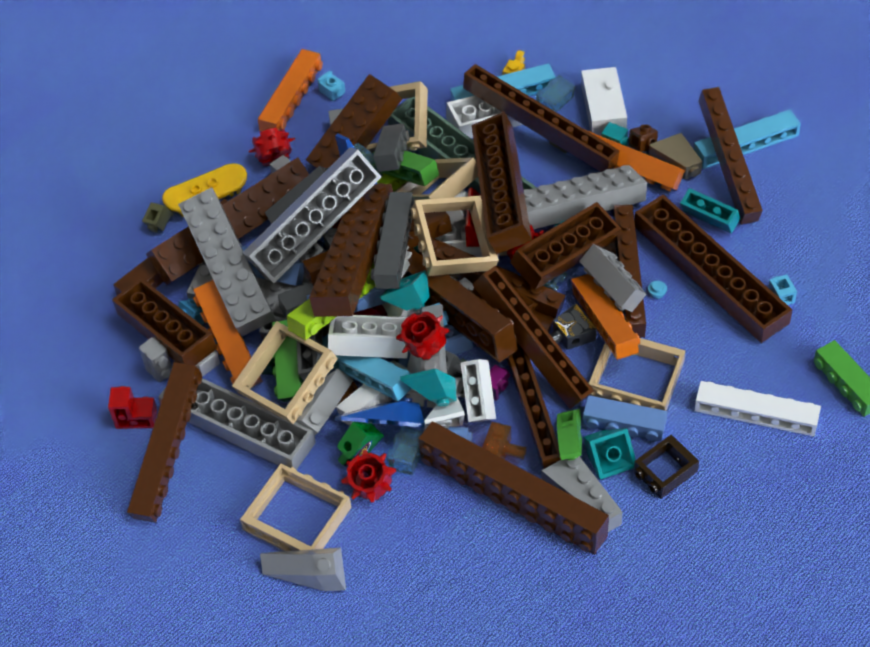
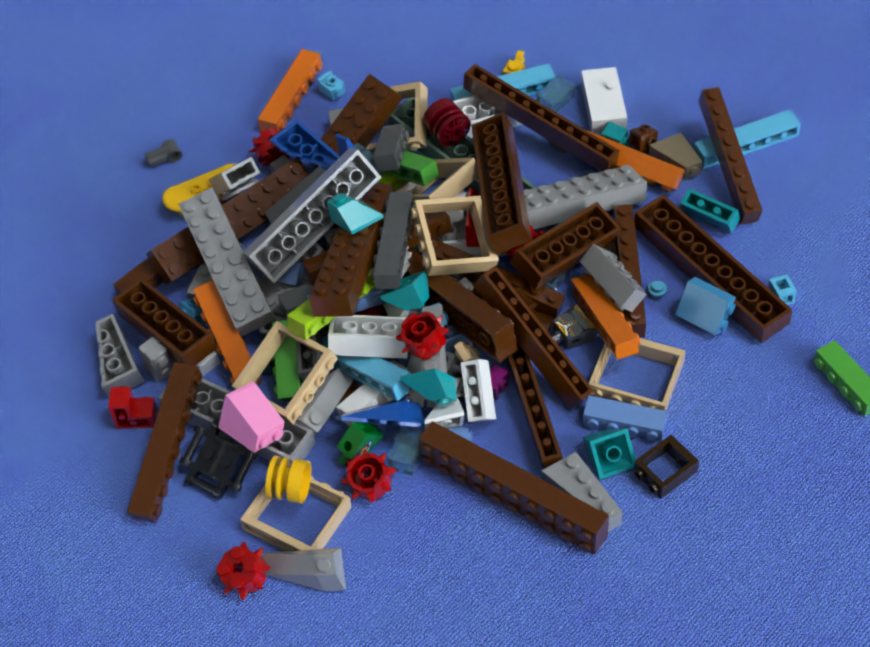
(115, 356): none -> light grey wedge
(157, 217): olive brick -> none
(167, 152): none -> dark grey piece
(217, 460): none -> black brick
(235, 179): none -> light grey brick
(242, 570): none -> red brick
(250, 418): none -> bright pink slope
(288, 479): none -> yellow wheel
(304, 145): none -> blue wedge
(351, 213): none -> slope
(446, 122): none -> dark red wheel
(466, 352): none -> tan hinge
(499, 440): clear orange brick -> none
(569, 434): bright green slope -> none
(706, 306): none -> dark azure brick
(757, 408): white brick -> none

